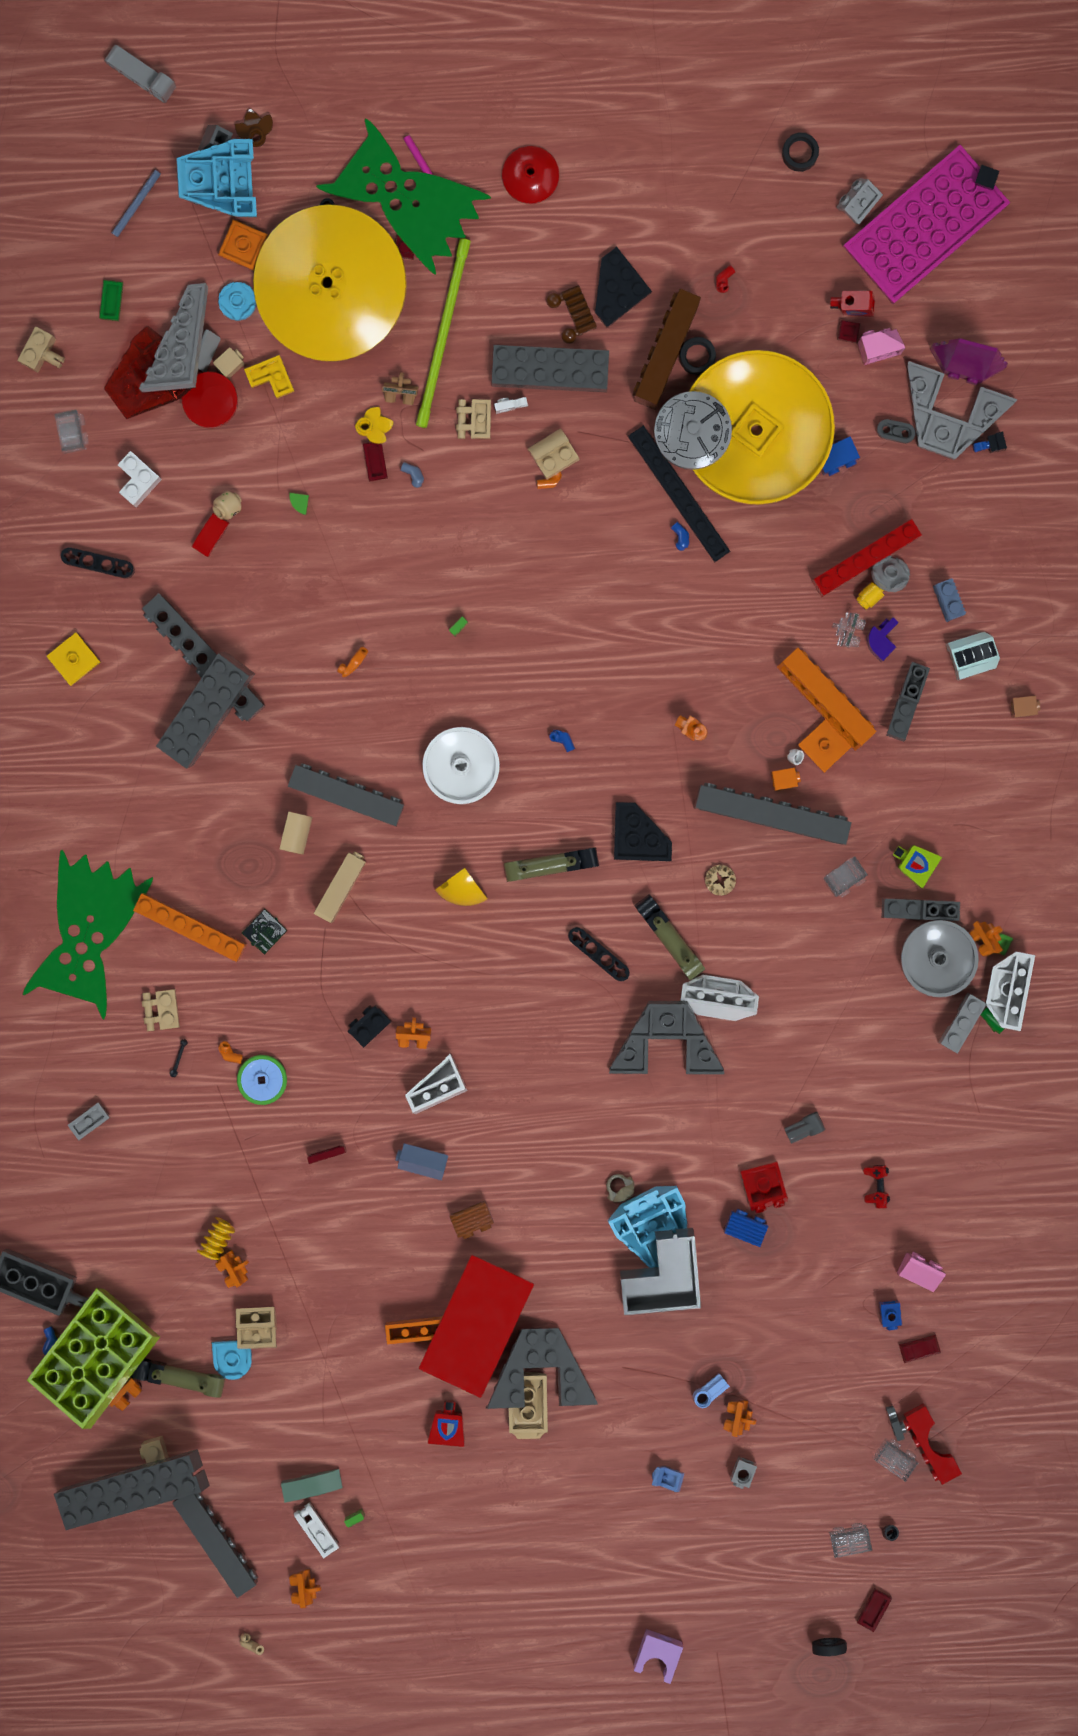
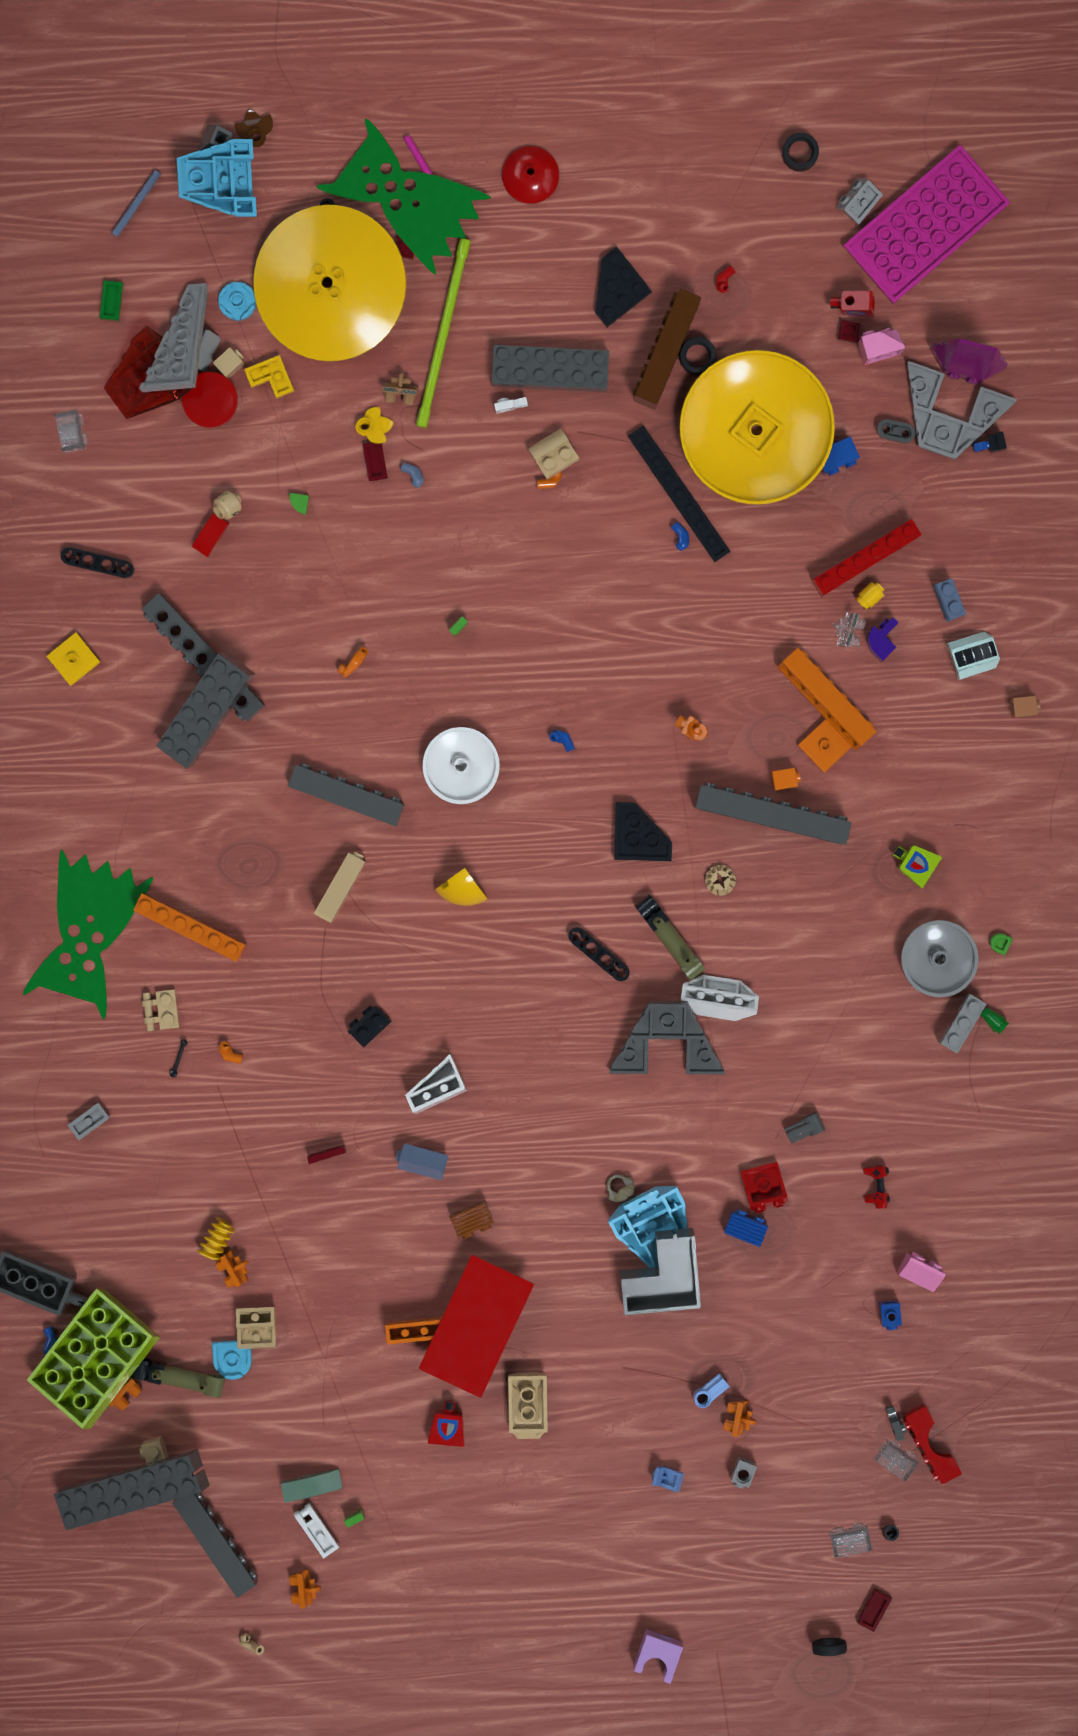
(39, 350): tan brick -> none
(142, 479): white brick -> none
(155, 83): light grey beam -> none
(242, 245): orange plate -> none
(264, 931): piece -> none
(274, 1076): light blue wheel -> none
(296, 833): tan brick -> none
(413, 1031): orange hips -> none
(480, 419): tan plate -> none
(540, 1350): dark grey wing -> none
(551, 864): olive piece -> none
(578, 311): reddish brown gear -> none
(693, 430): light grey dish -> none
(799, 756): white hinge -> none
(845, 876): clear brick -> none
(890, 574): light grey tile -> none
(907, 701): dark grey slope -> none
(919, 1348): dark red tile -> none
(920, 909): dark grey slope -> none
(987, 177): black tile -> none
(990, 937): orange hips -> none
(1010, 989): white wedge -> none

